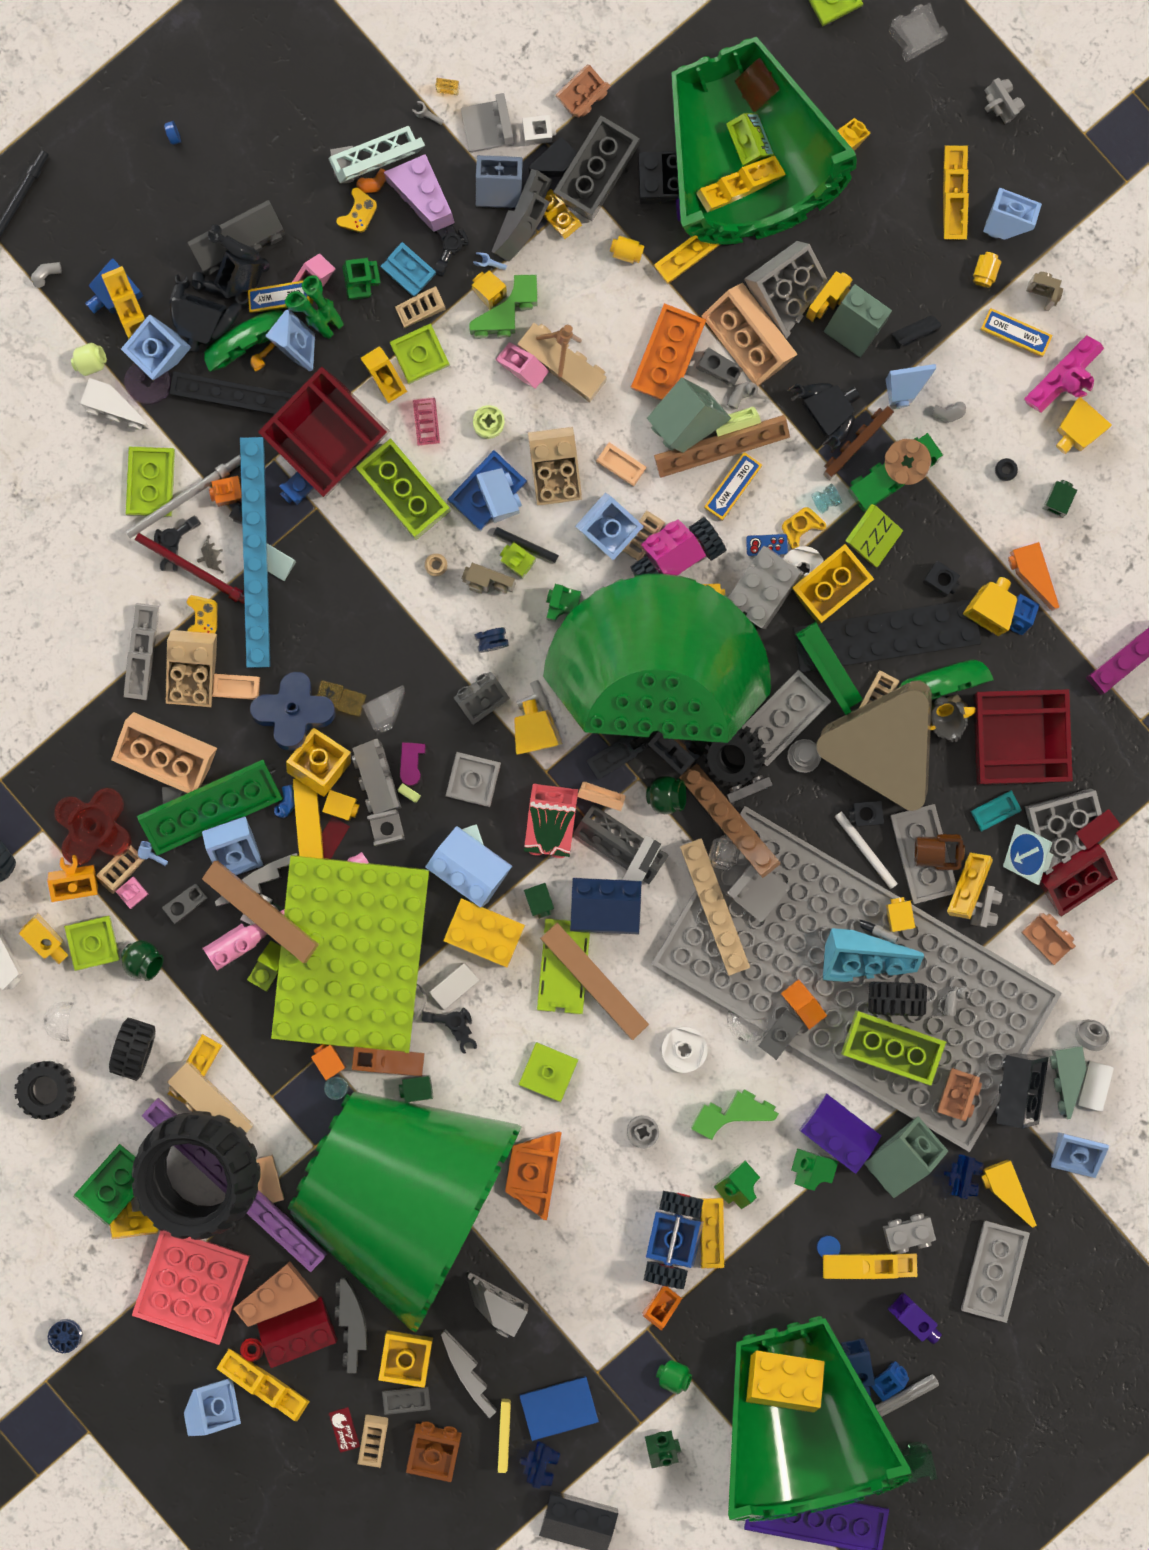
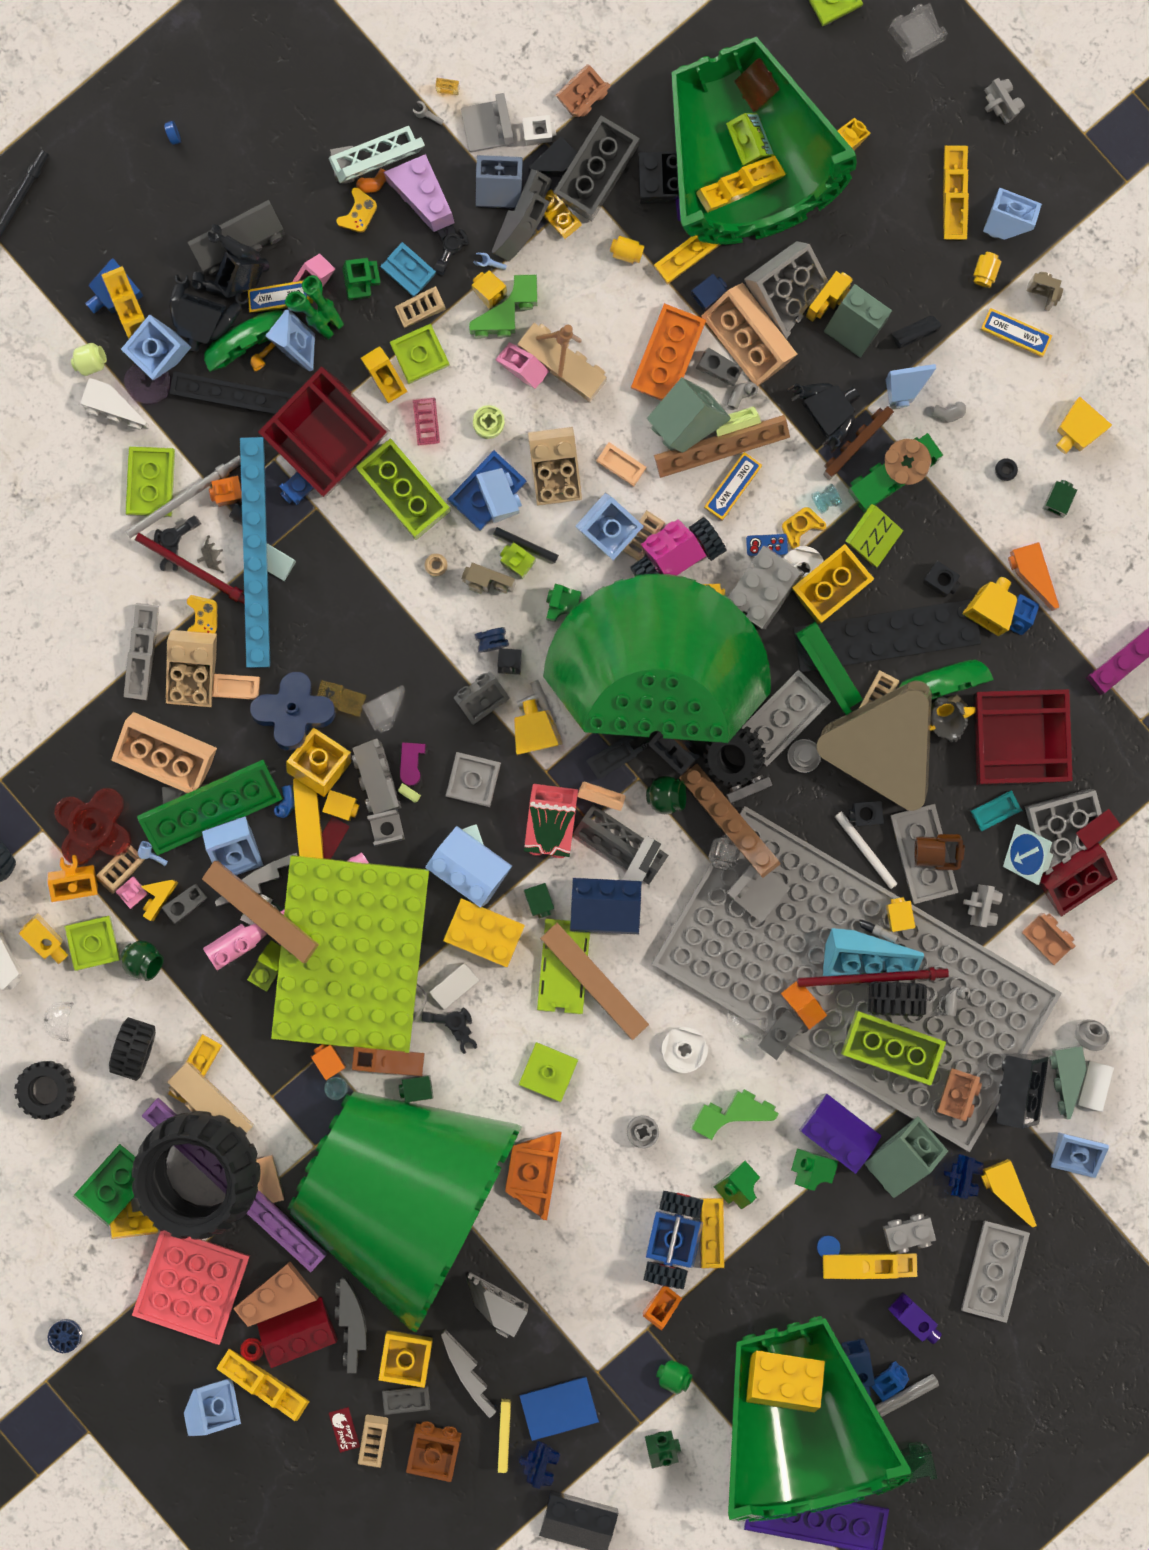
(43, 271): light grey arm -> none
(162, 892): none -> yellow slope
(509, 661): none -> black brick
(709, 291): none -> dark blue brick
(714, 907): tan plate -> none
(930, 974): none -> dark red bar
(969, 885): yellow tile -> none
(1067, 375): dark pink plate -> none

